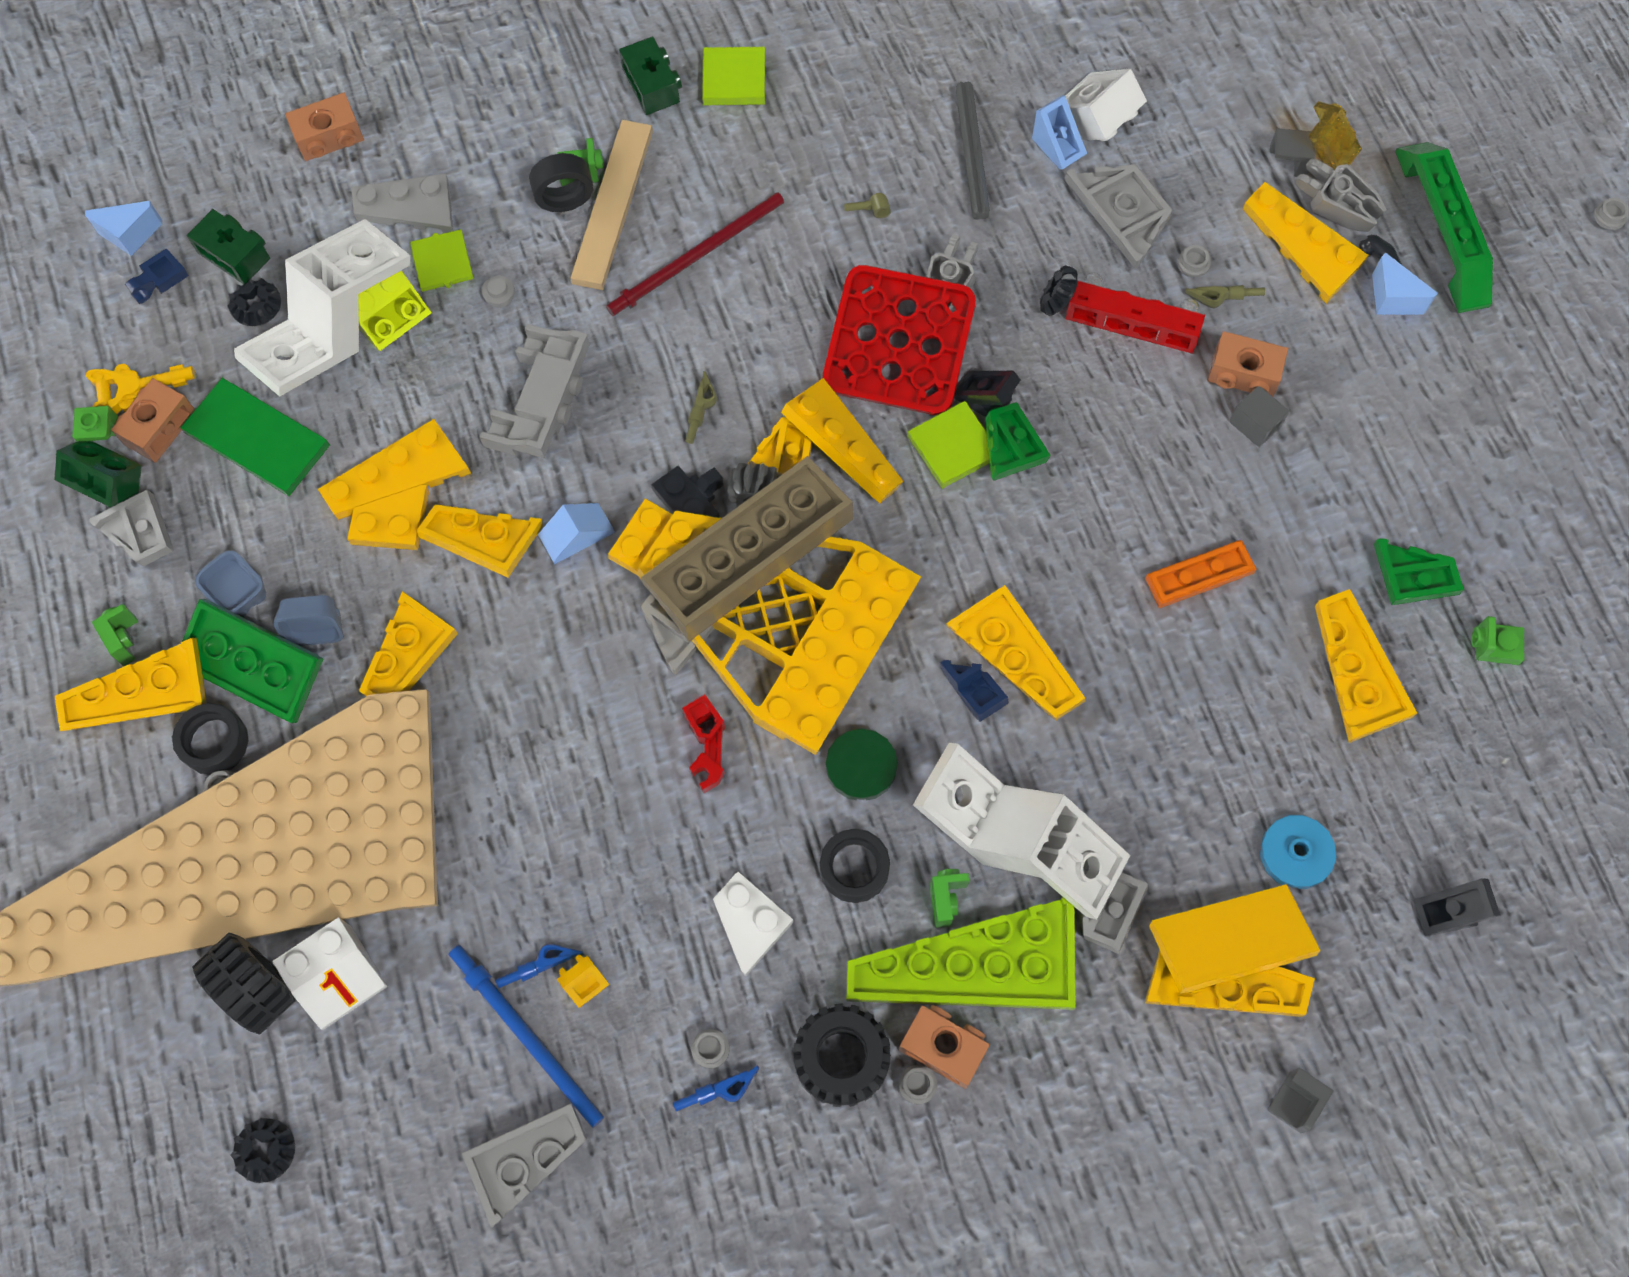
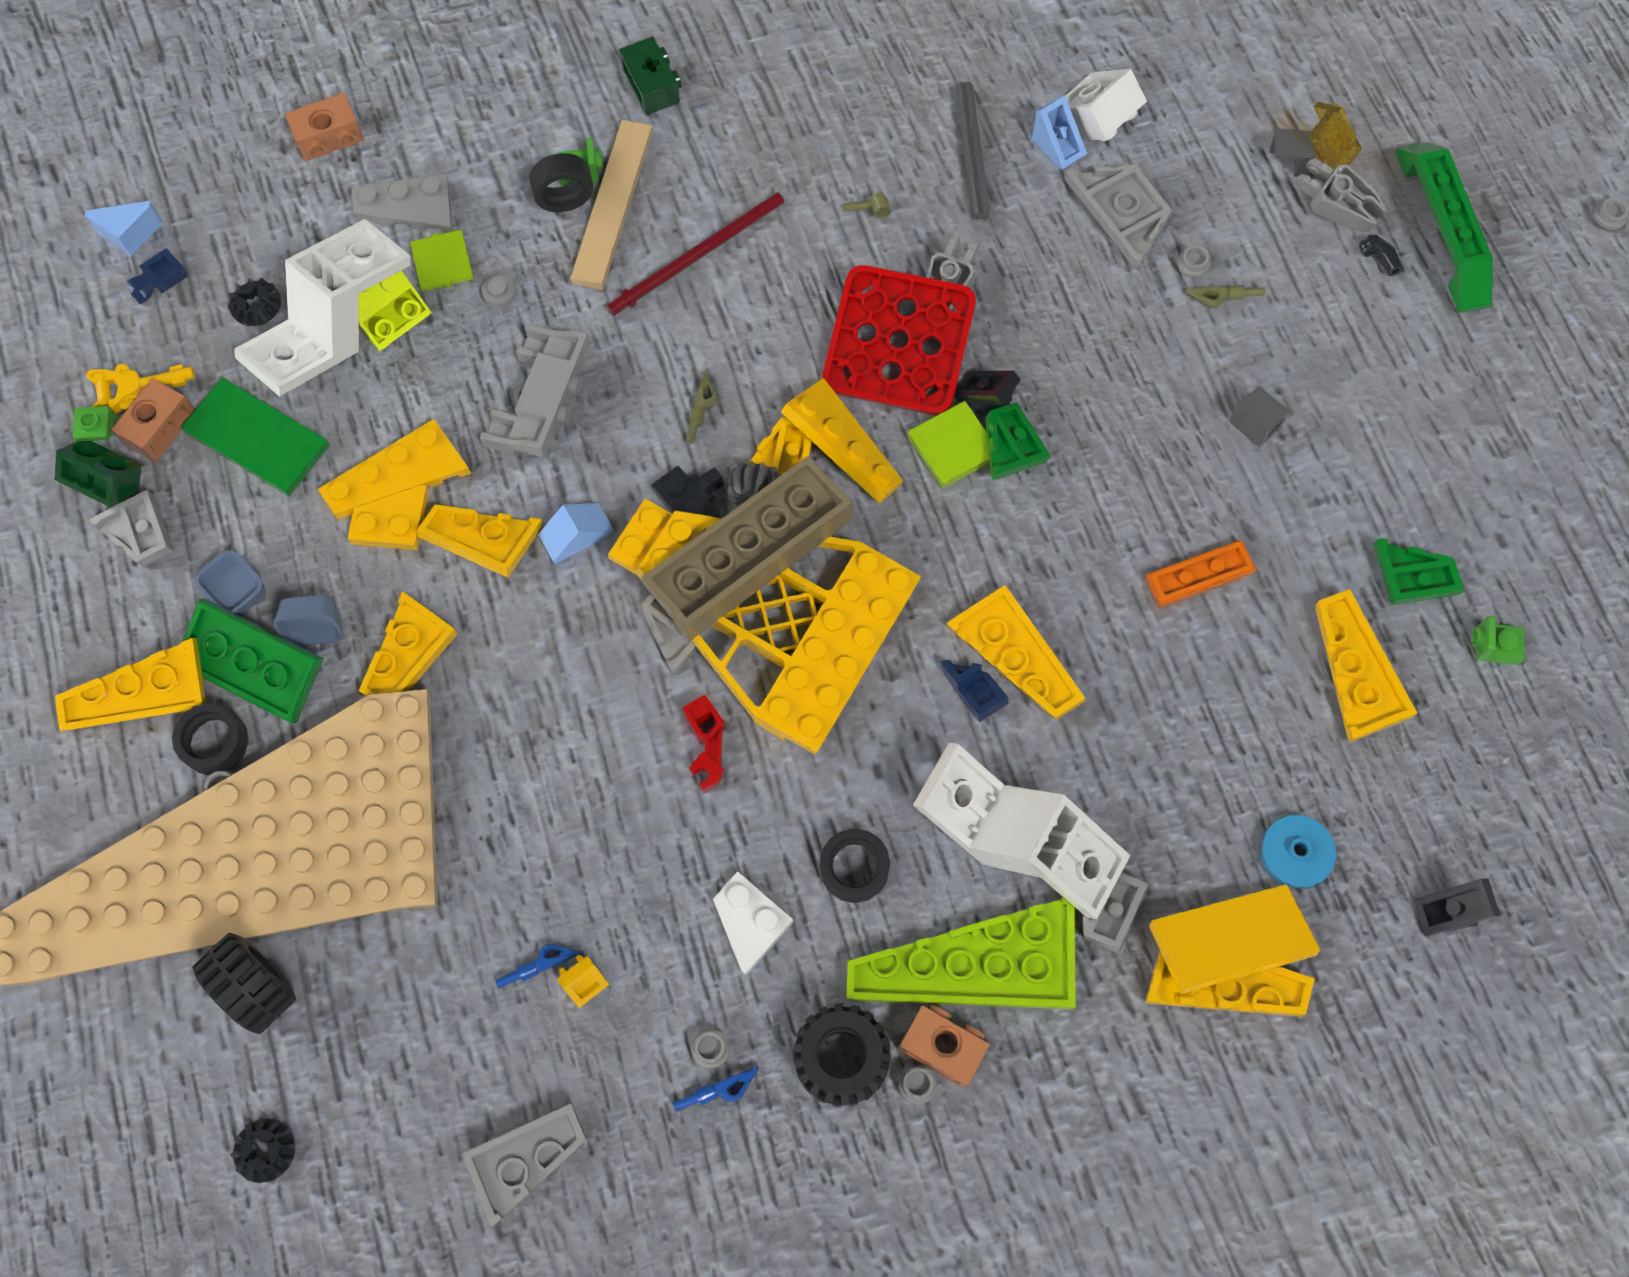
(112, 631): bright green bracket -> none
(229, 246): dark green brick -> none
(330, 973): white slope -> none
(479, 979): blue bar -> none
(733, 75): lime tile -> none
(861, 764): dark green tile -> none
(943, 902): bright green bracket -> none
(1059, 290): black gear -> none
(1136, 316): red piece -> none
(1262, 357): nougat brick -> none
(1300, 1100): dark grey panel -> none
(1313, 246): yellow wing -> none
(1399, 290): light blue slope -> none

